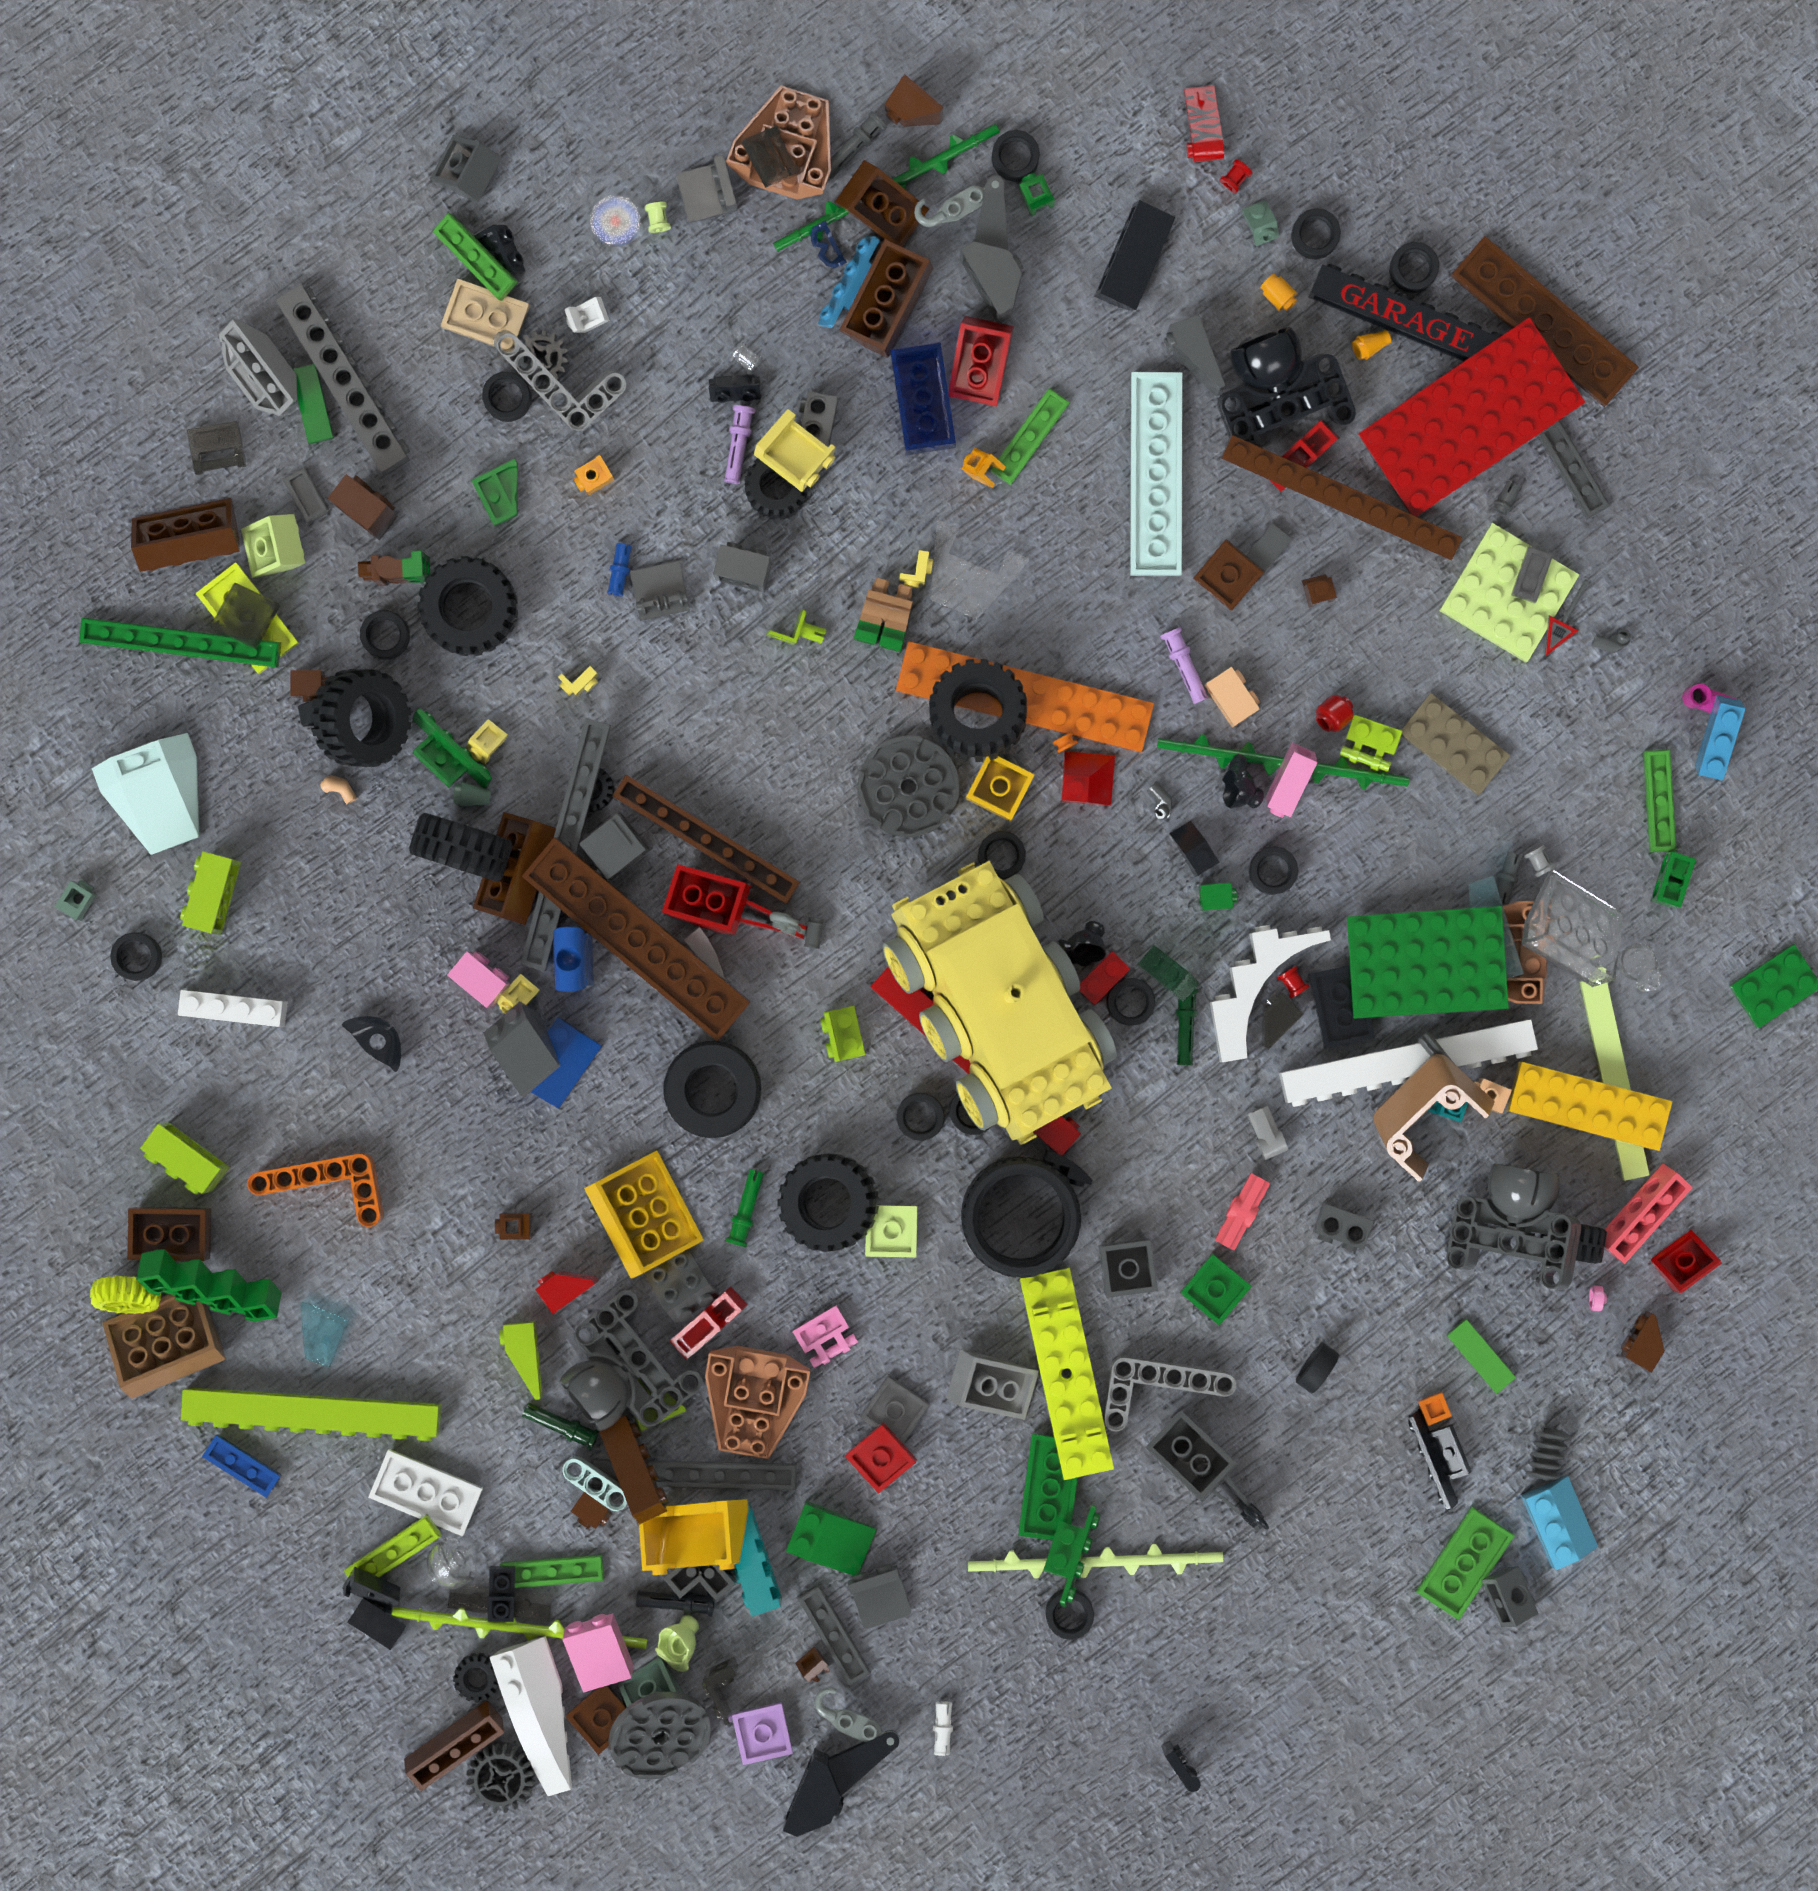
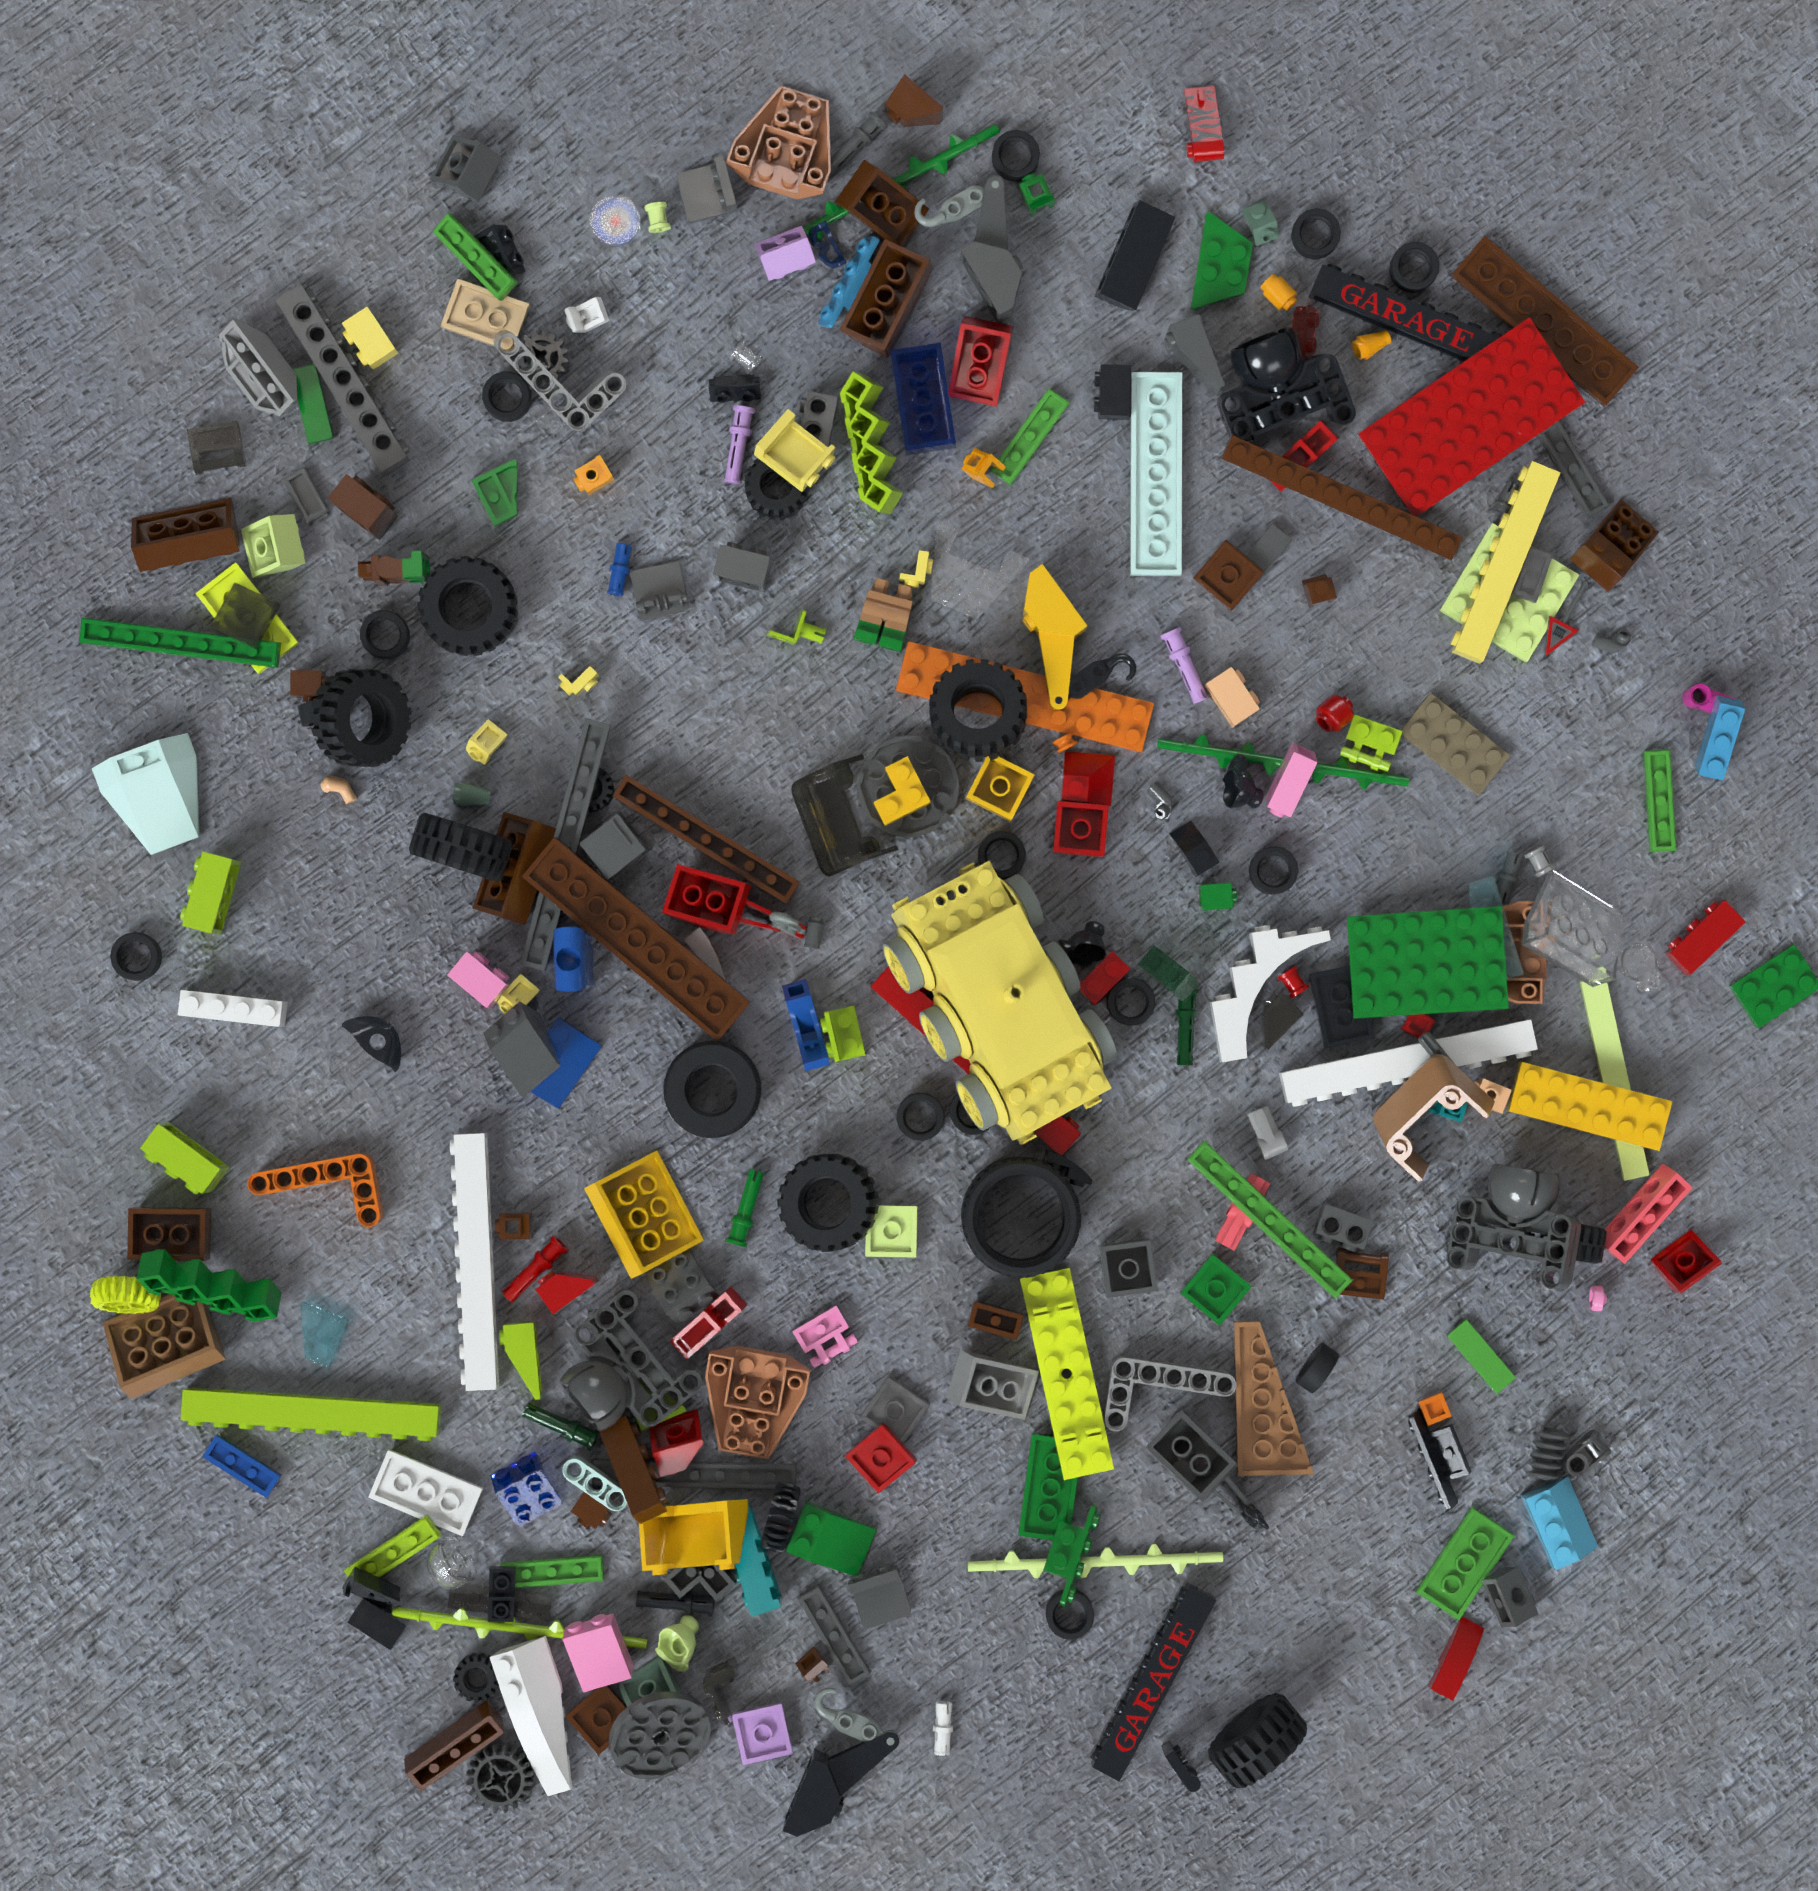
(67, 901): sand green brick -> none
(369, 338): none -> light yellow brick
(444, 755): green bracket -> none
(476, 1261): none -> white brick
(525, 1490): none -> clear blue bracket
(543, 1260): none -> red pin
(676, 1442): none -> red slope
(766, 158): clear smoke plate -> none
(780, 1517): none -> black gear
(785, 253): none -> lavender brick
(806, 1025): none -> blue arch
(830, 819): none -> clear smoke windscreen
(865, 431): none -> lime brick
(908, 793): none -> yellow brick
(995, 1319): none -> reddish brown brick
(1057, 625): none -> yellow slope
(1080, 829): none -> red brick
(1114, 392): none -> black brick
(1152, 1682): none -> black brick
(1221, 264): none -> green wing
(1236, 176): red bush -> none
(1257, 1740): none -> black tyre
(1264, 1420): none -> medium nougat wing
(1269, 1219): none -> bright green tile
(1306, 323): none -> clear red hinge
(1364, 1283): none -> reddish brown plate
(1418, 1024): none -> red tile
(1456, 1658): none -> red slope
(1505, 562): none -> light yellow brick
(1586, 1453): none -> flat silver piece
(1614, 545): none -> reddish brown slope
(1645, 1344): reddish brown slope -> none
(1673, 880): green brick -> none
(1704, 936): none -> red brick

